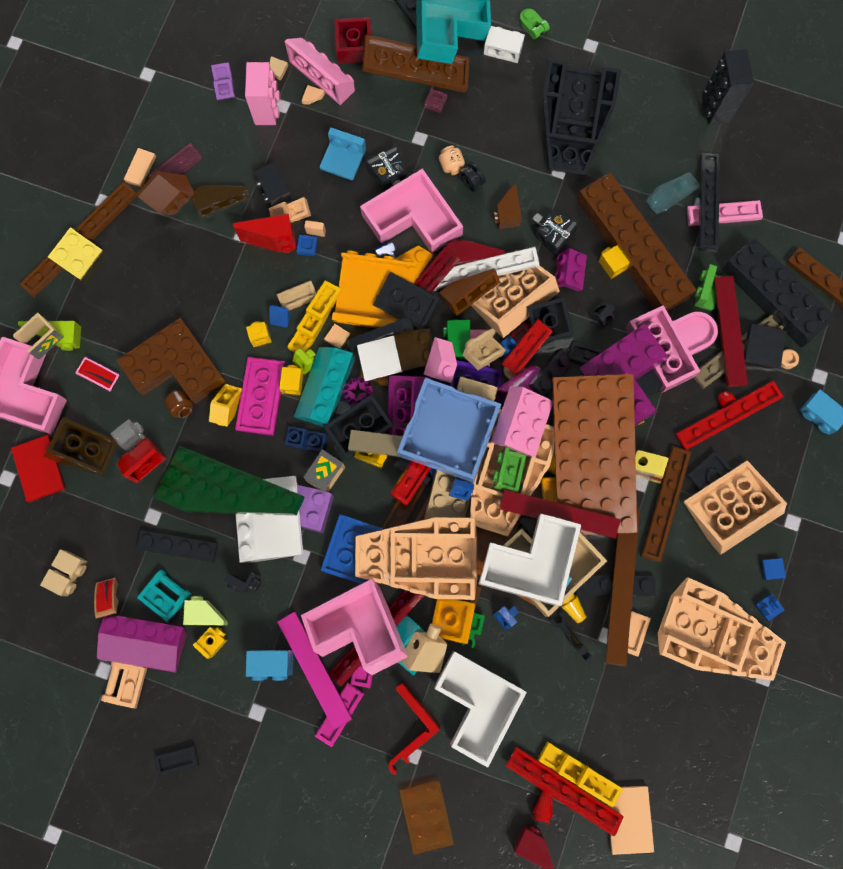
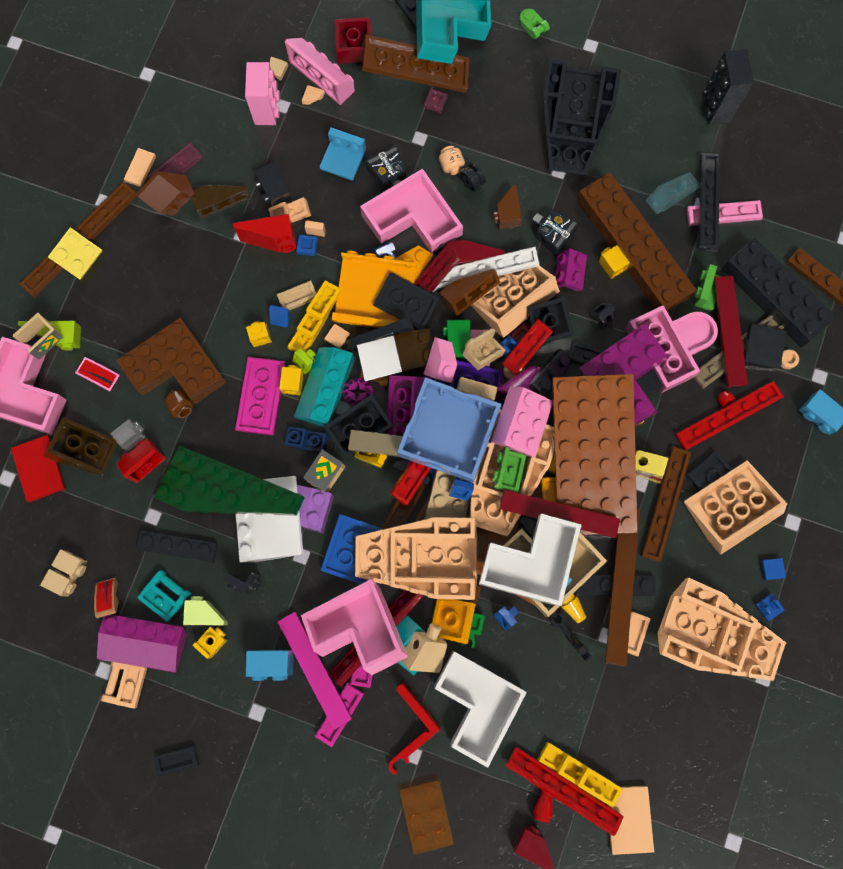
(223, 81): medium lavender slope -> none
(225, 405): yellow slope -> none
(504, 44): white brick -> none

